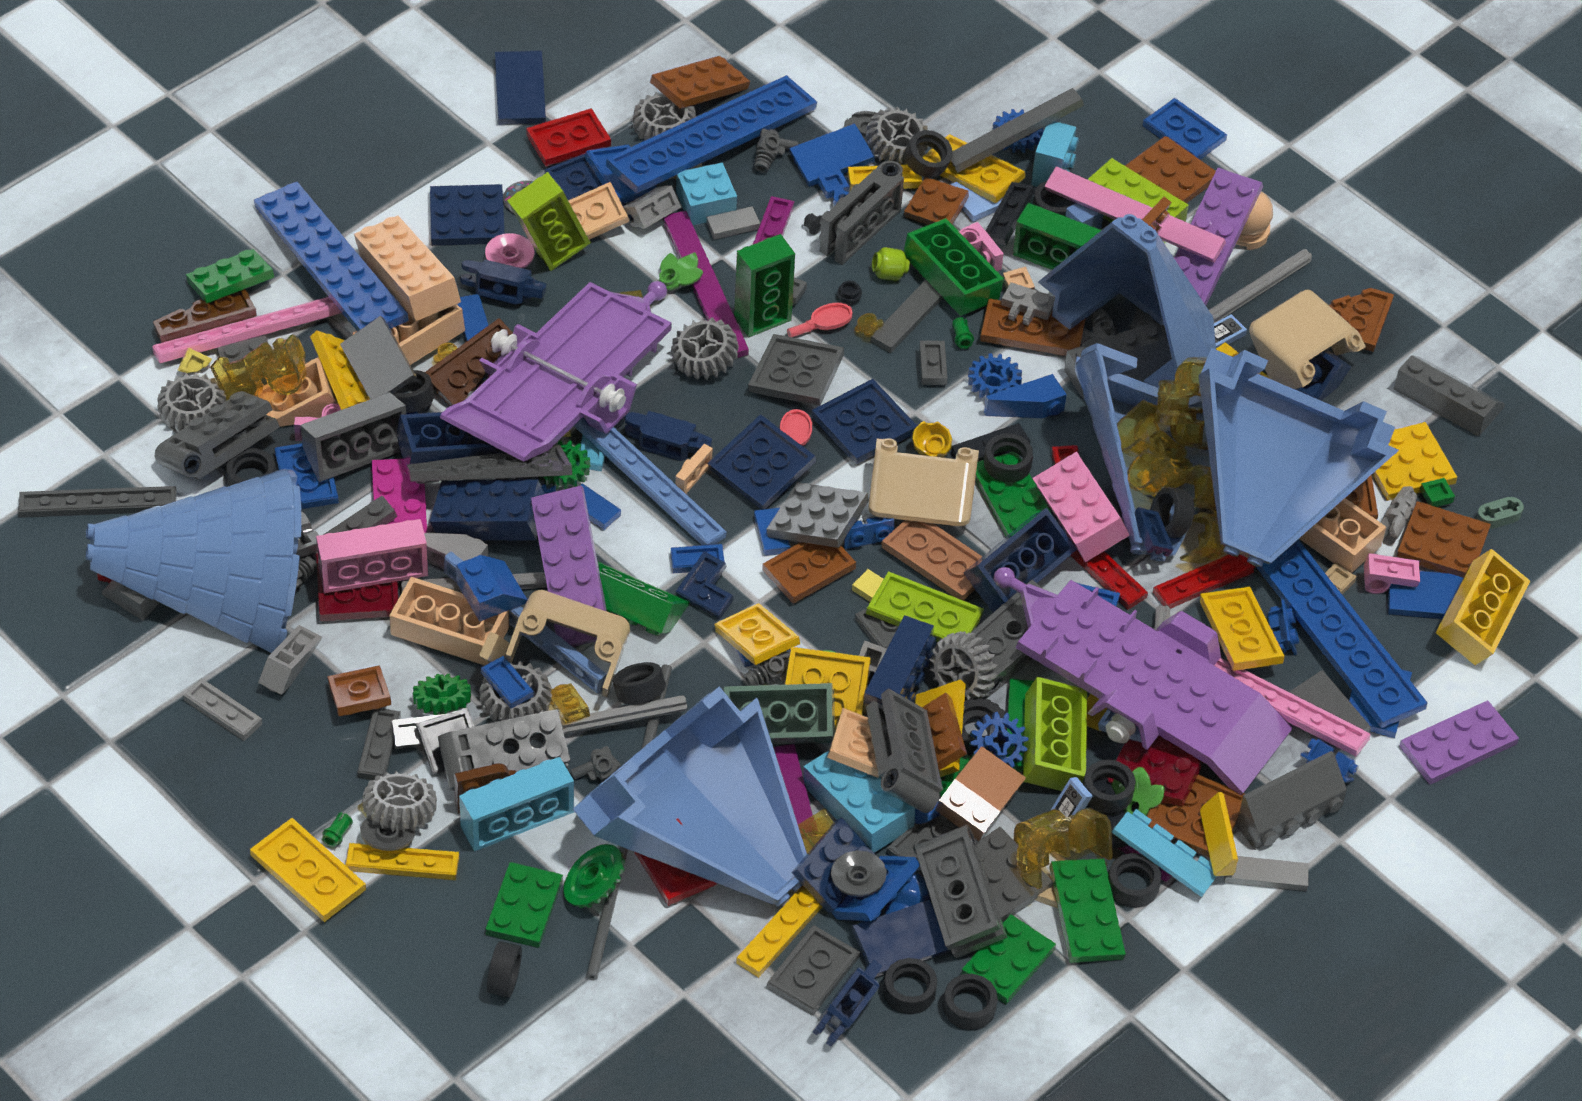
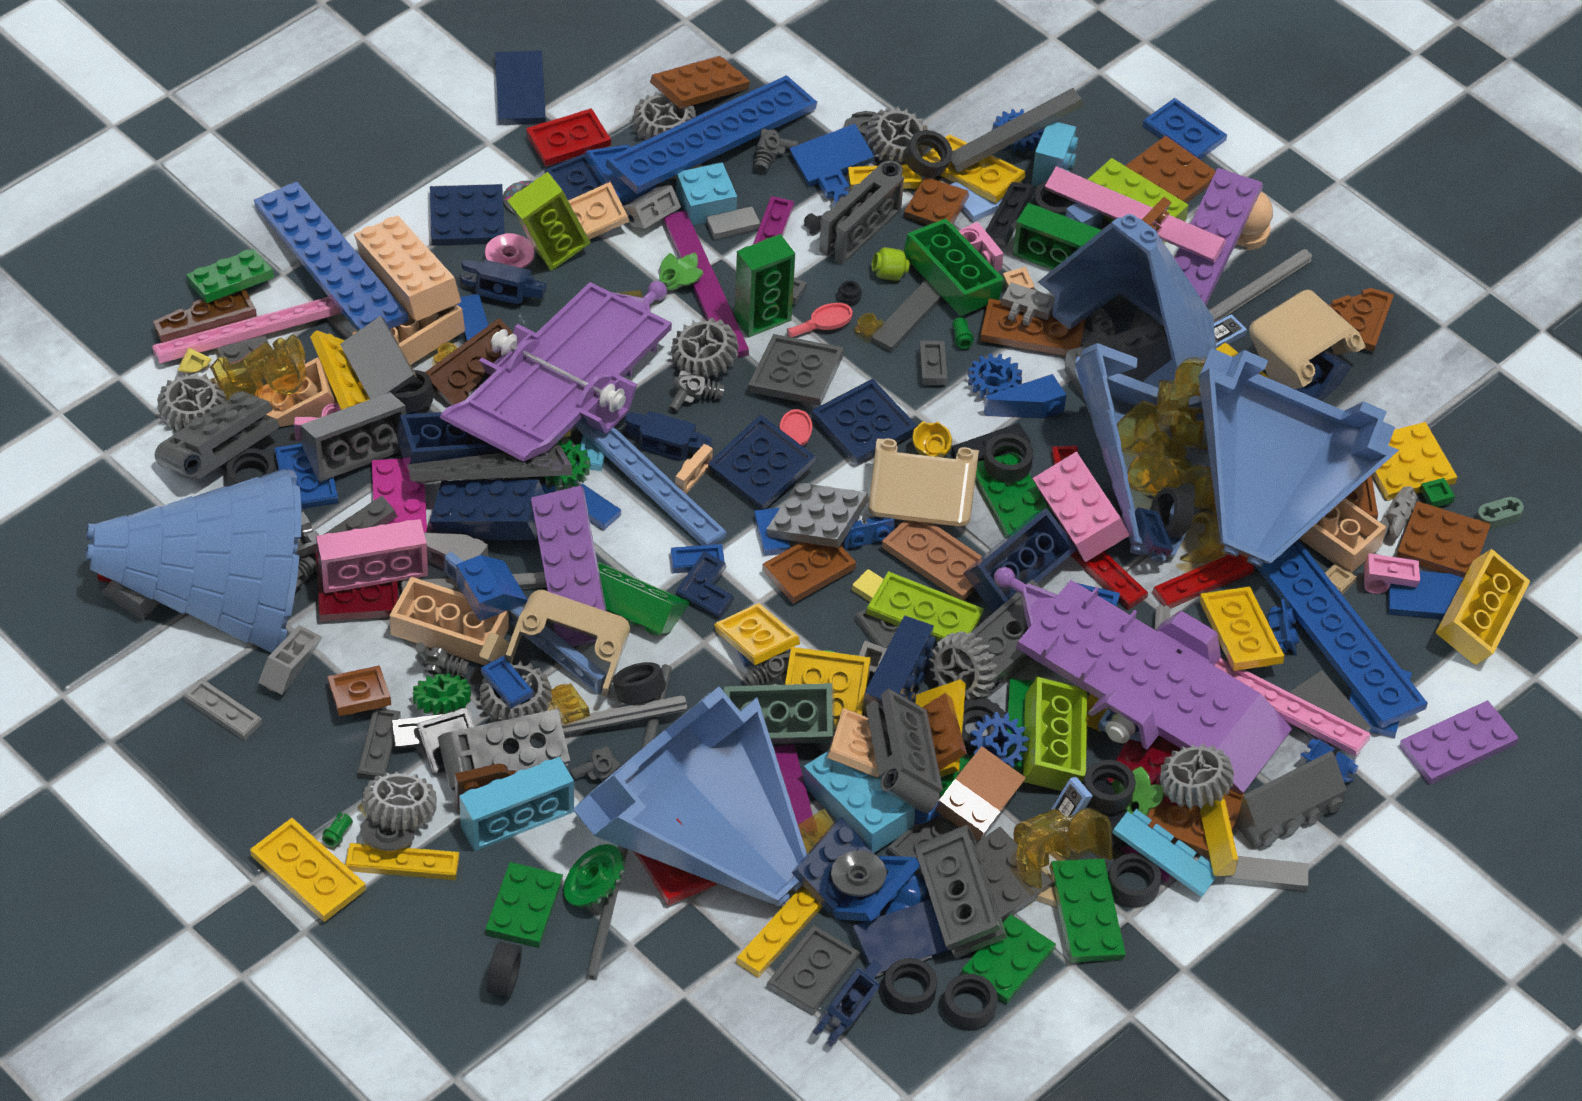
(93, 501): dark grey tile -> none
(437, 661): none -> dark grey piece
(693, 386): none -> dark grey piece
(1196, 776): none -> light grey gear
(1447, 395): dark grey slope -> none

